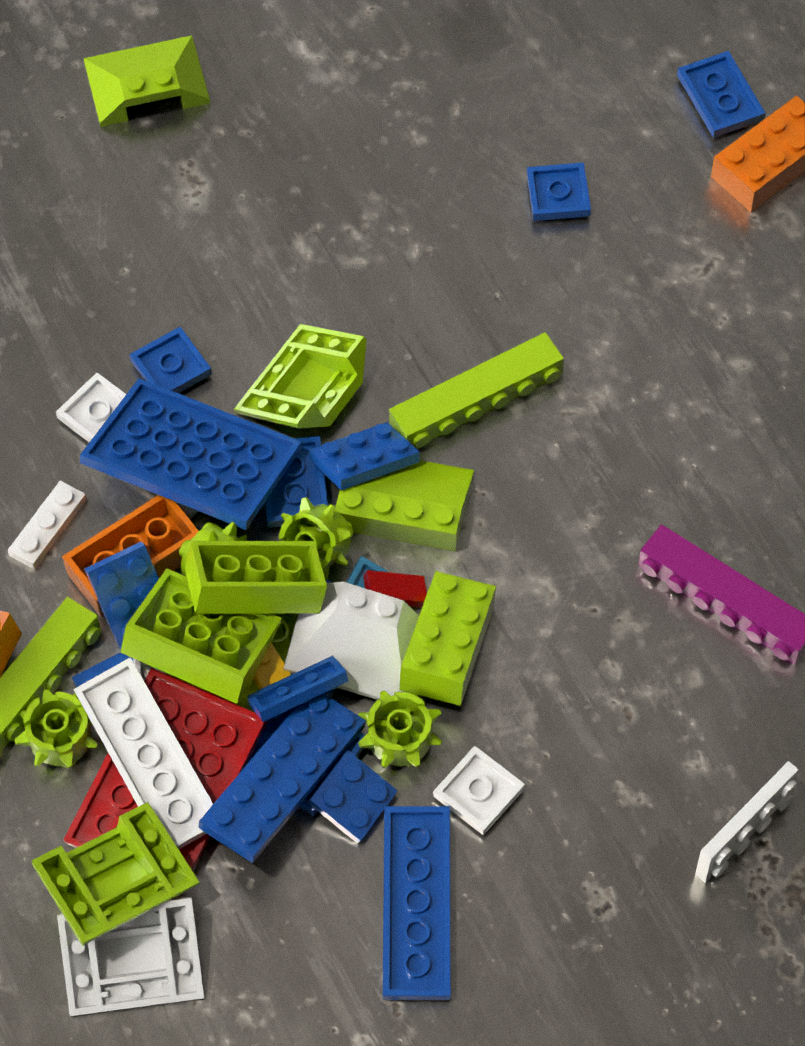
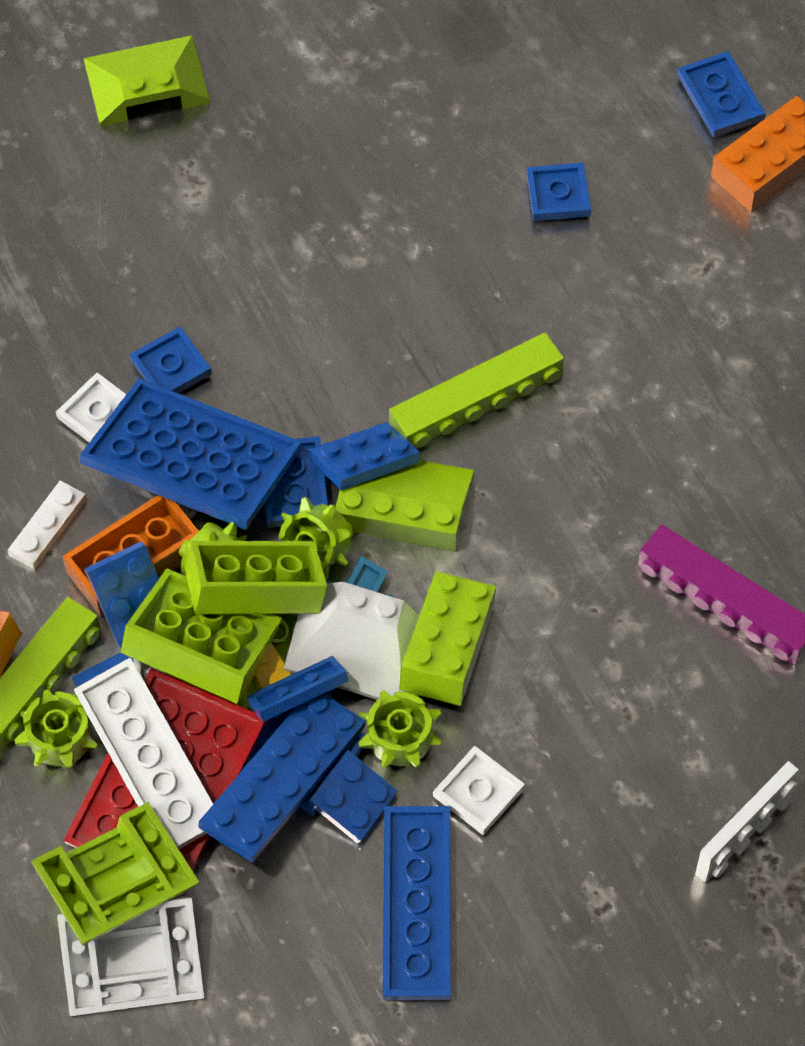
(308, 379): lime slope -> none
(397, 585): red tile -> none

